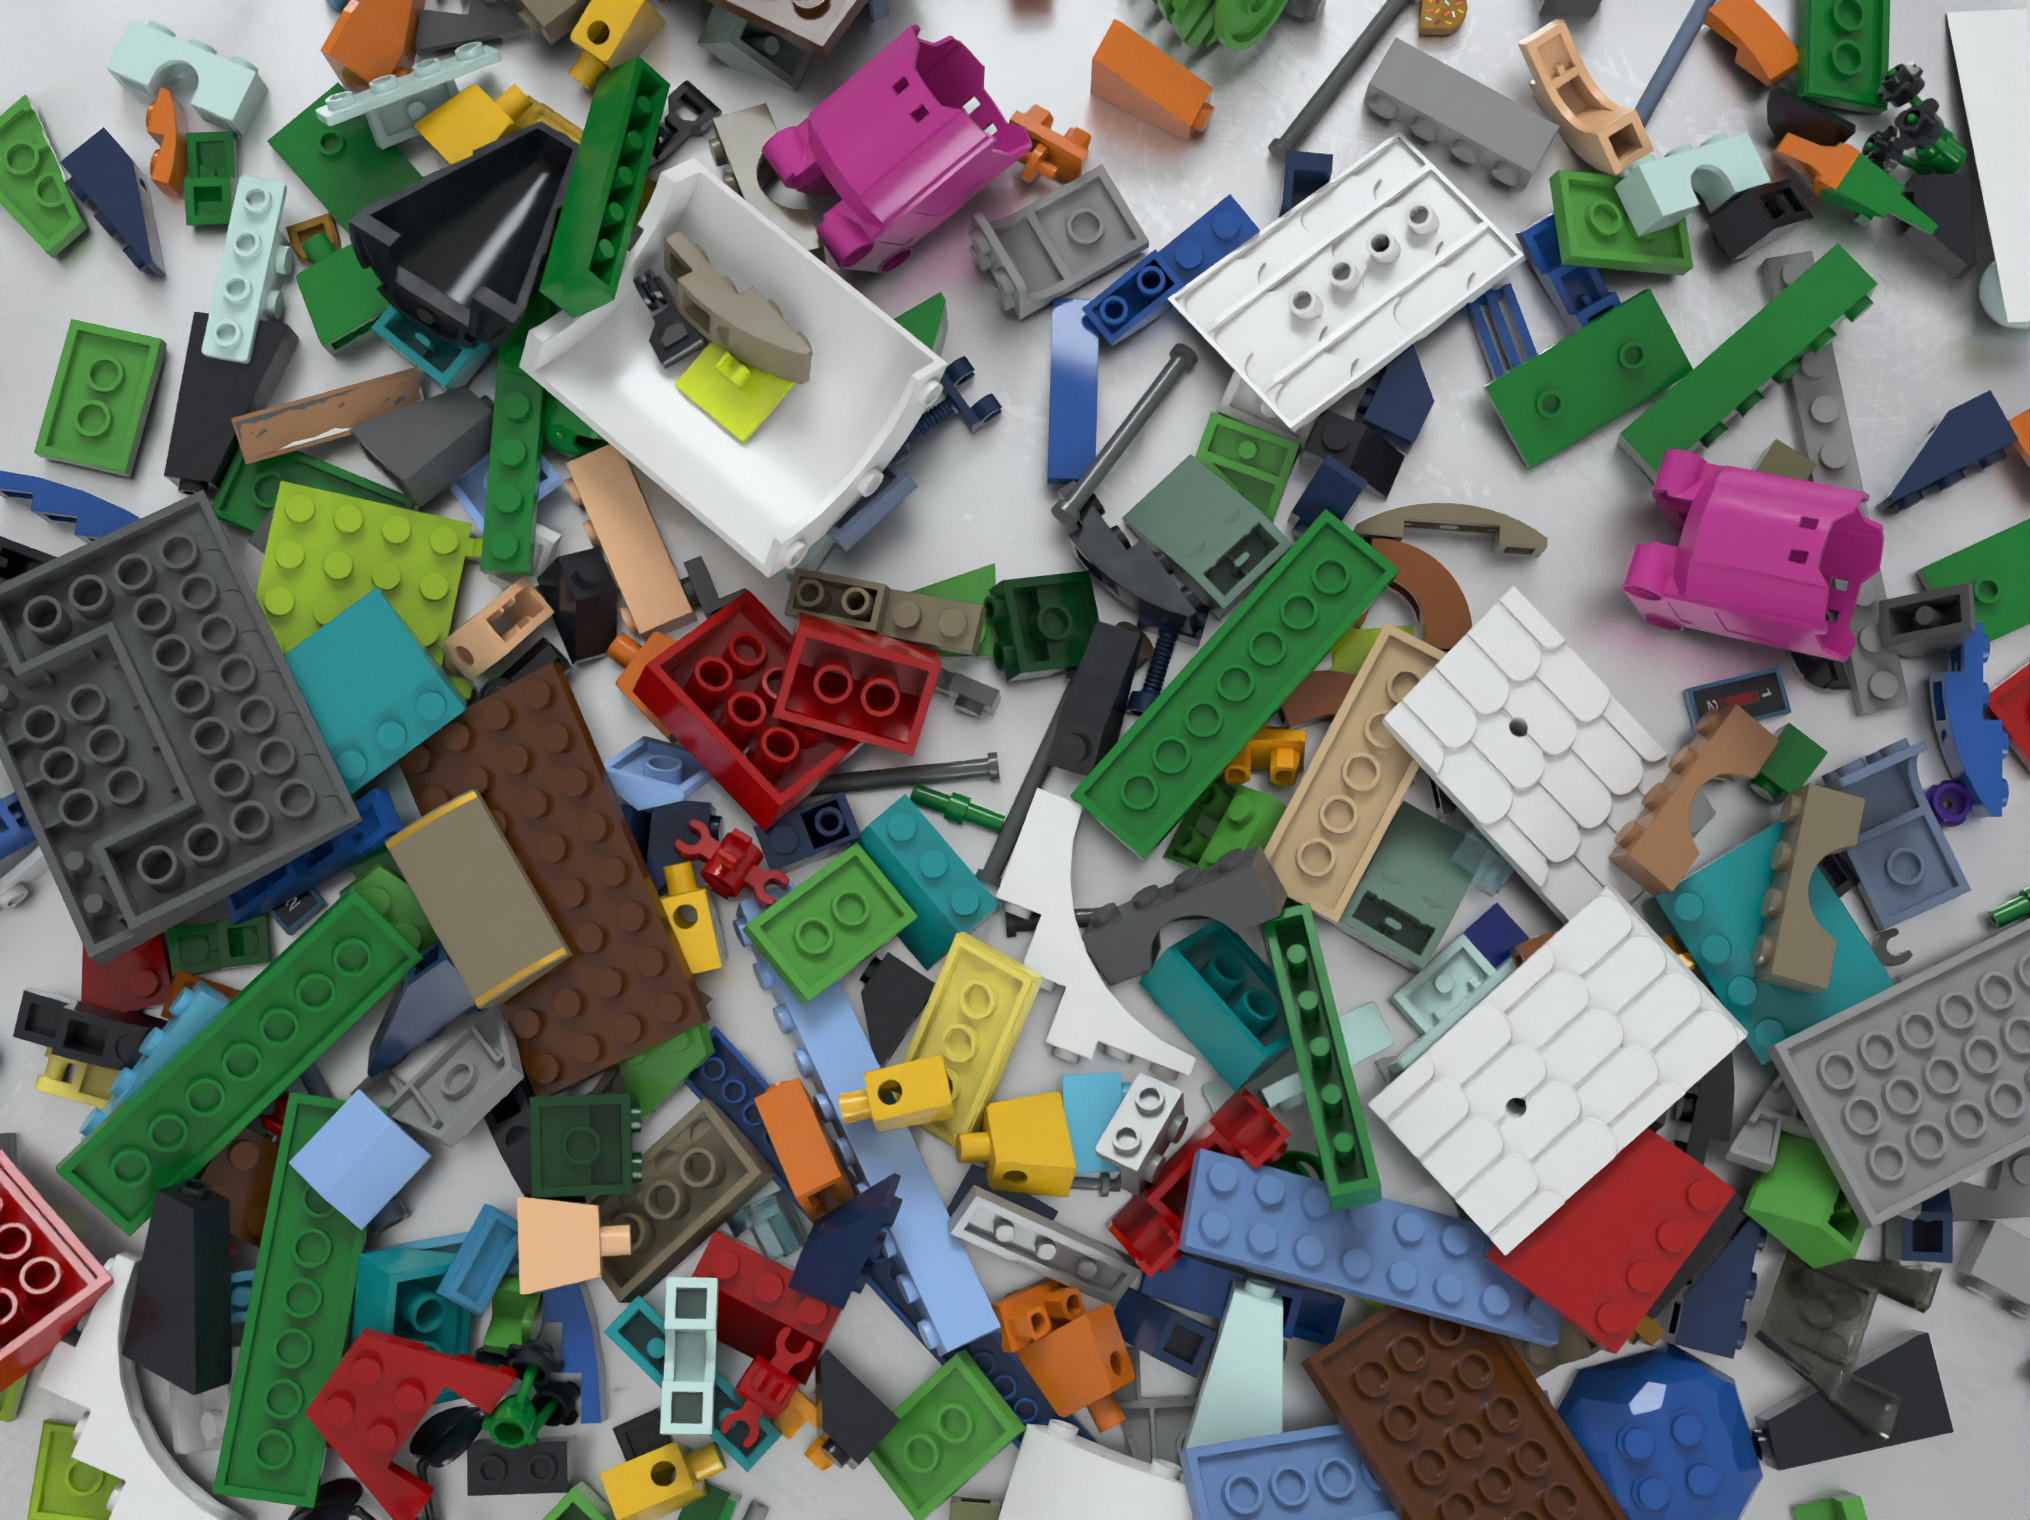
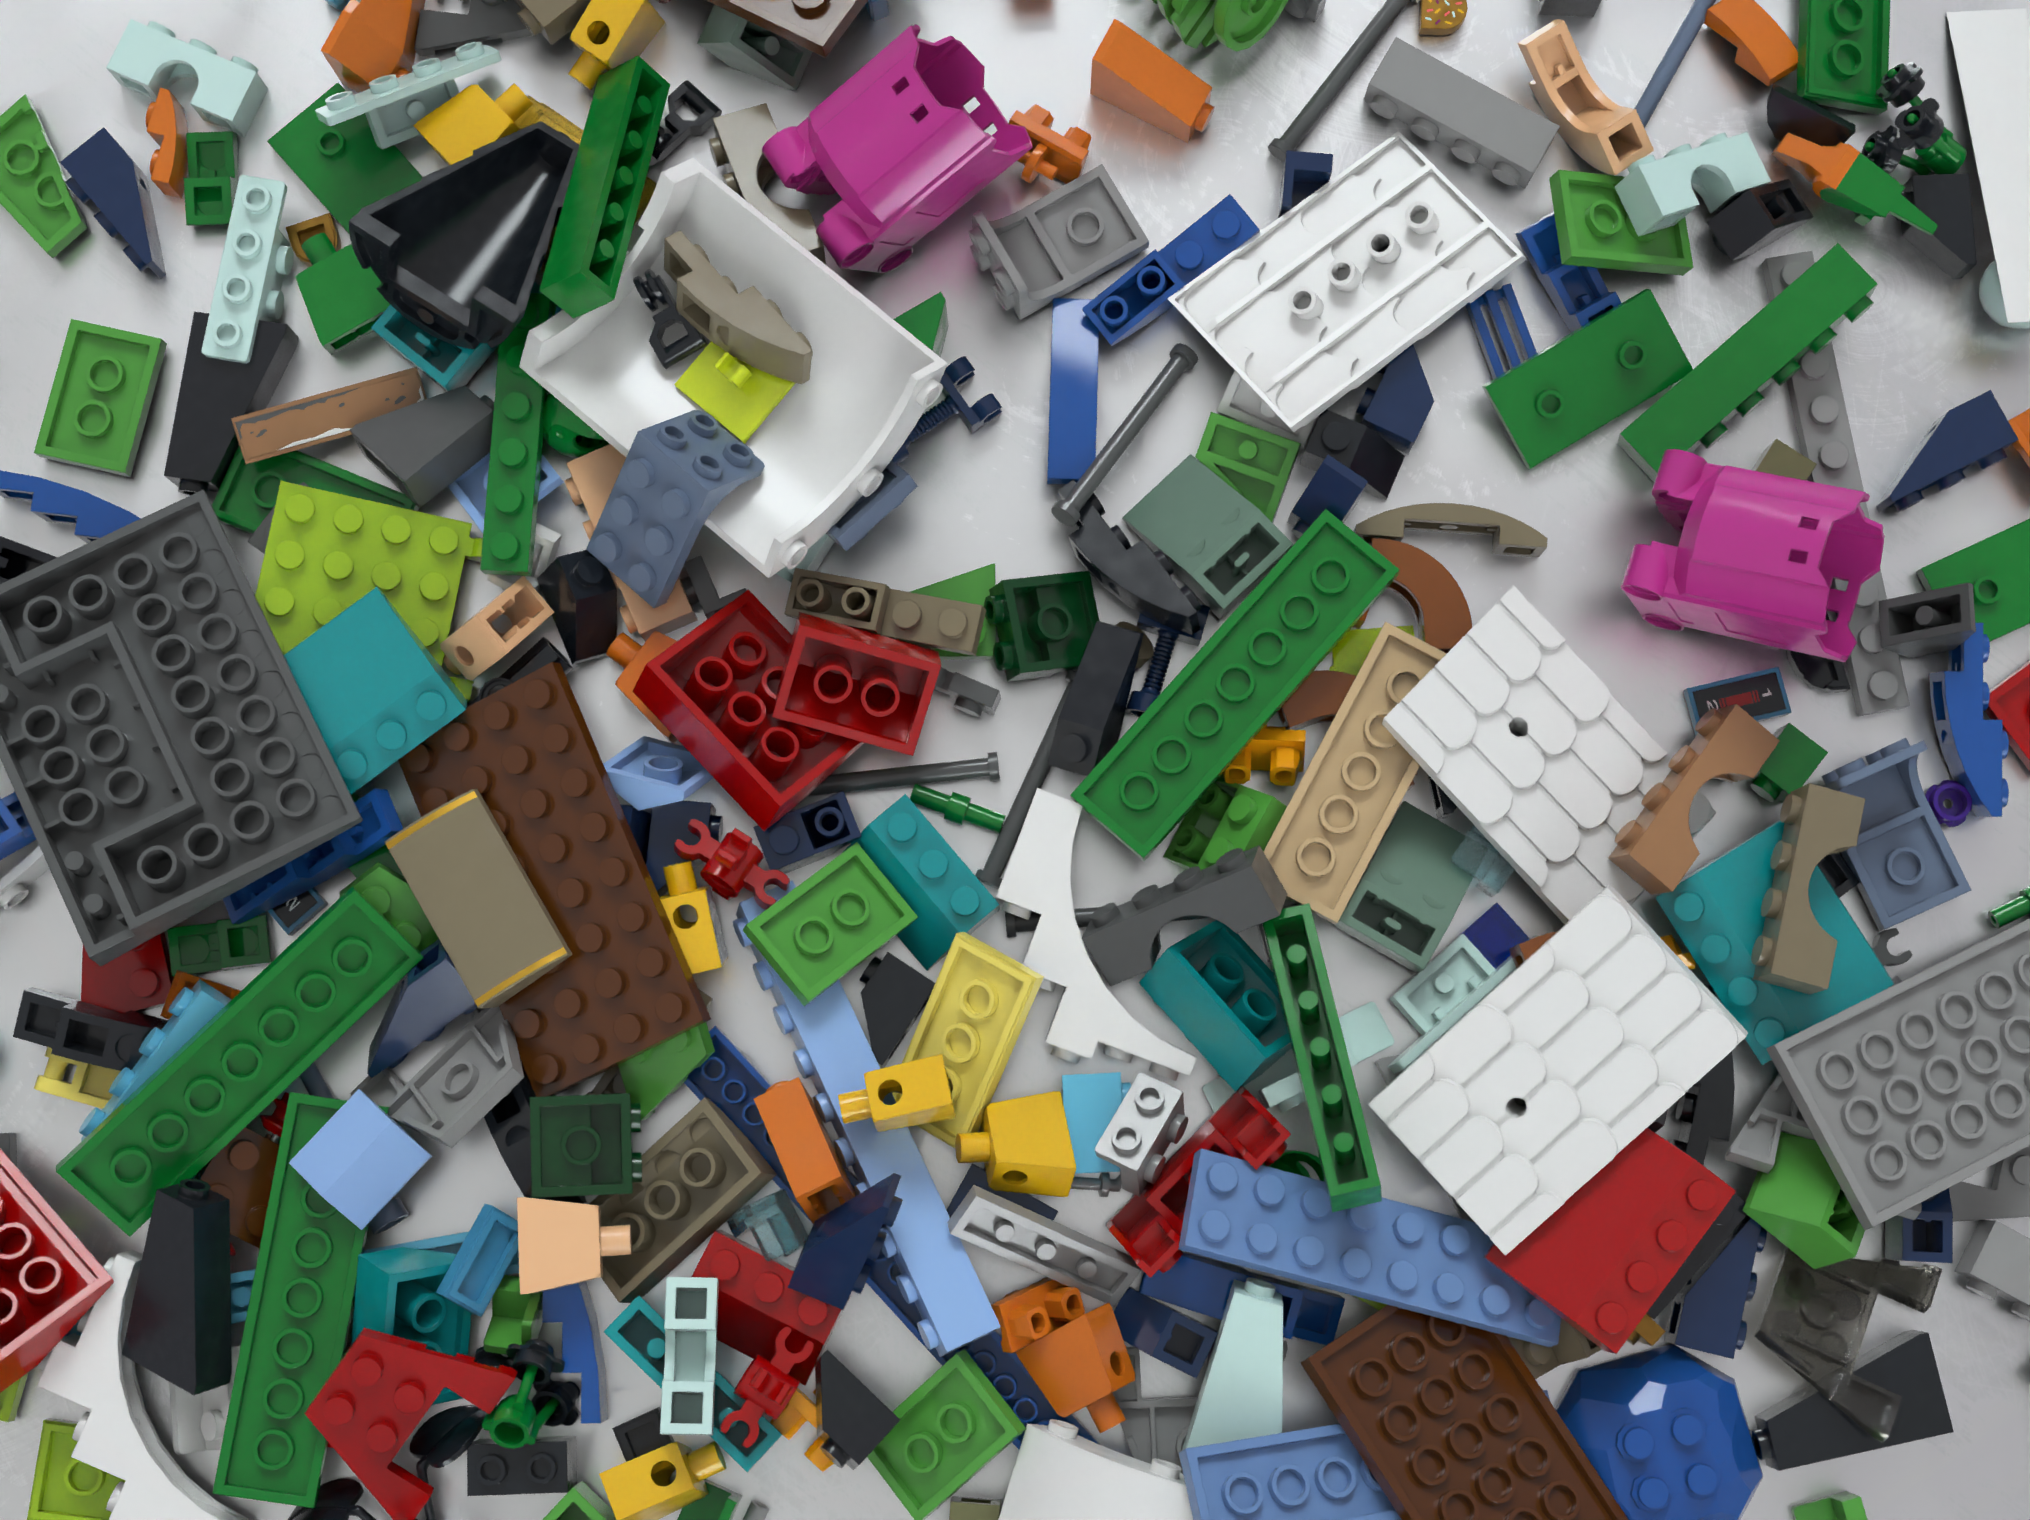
(664, 497): none -> sand blue bracket

